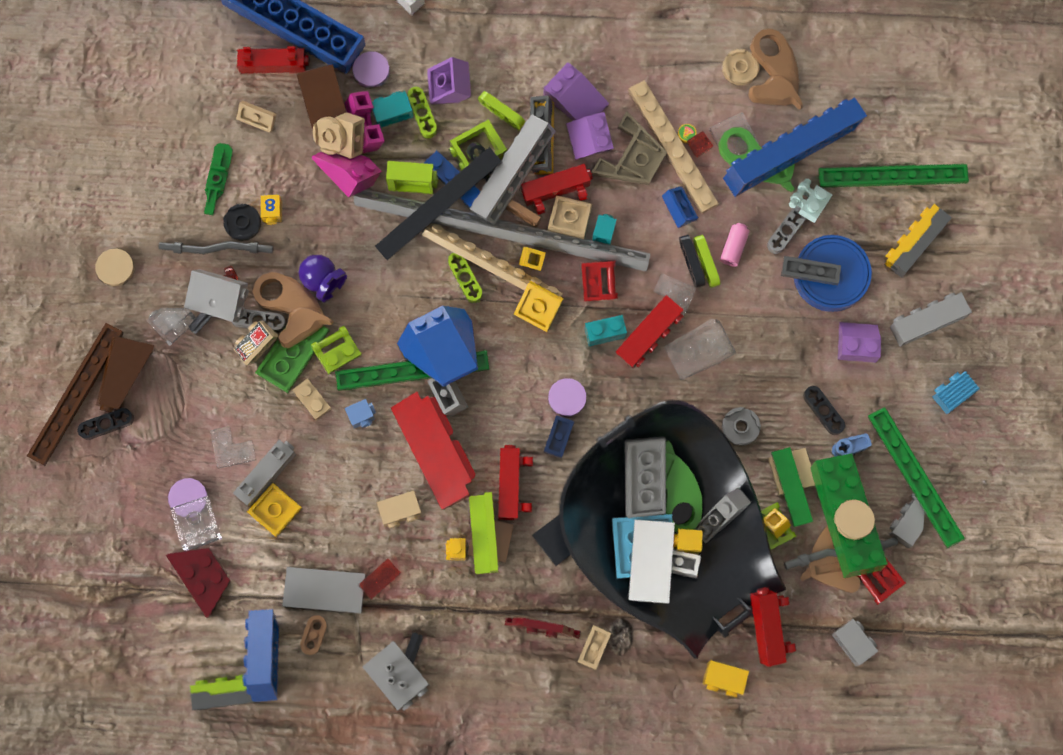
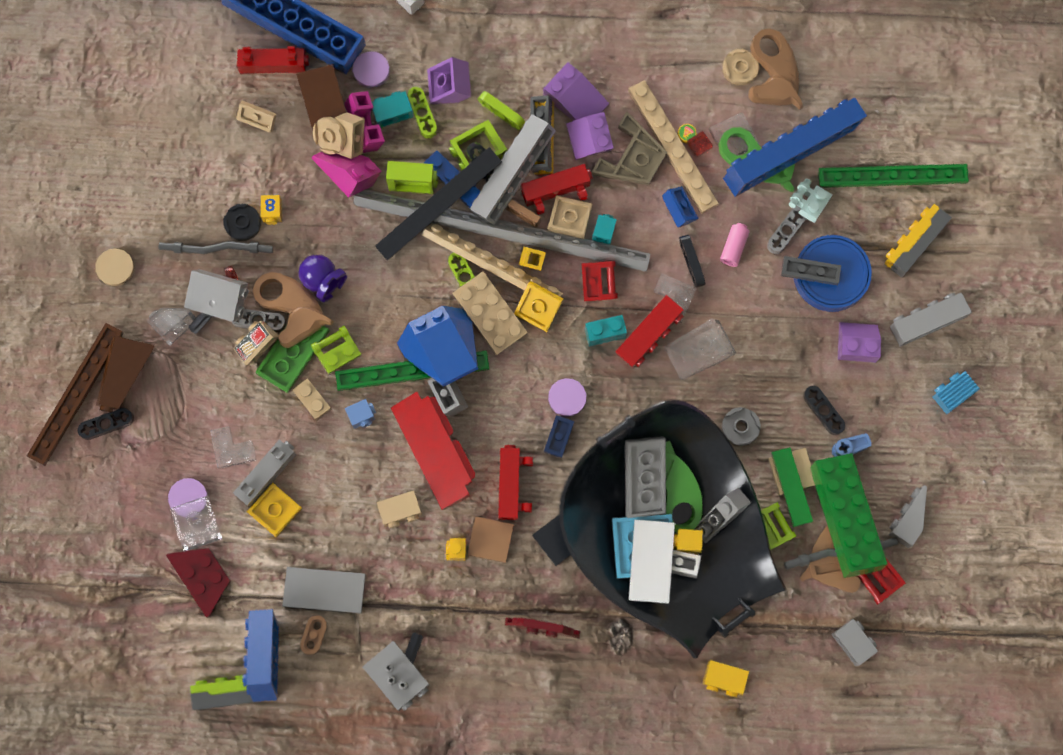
(219, 167): green piece -> none
(379, 579): clear red plate -> none
(483, 533): lime panel -> none
(489, 313): none -> tan plate
(594, 647): tan plate -> none
(706, 261): lime beam -> none
(768, 627): red brick -> none
(776, 523): yellow slope -> none
(854, 519): tan tile -> none
(916, 478): green tile -> none

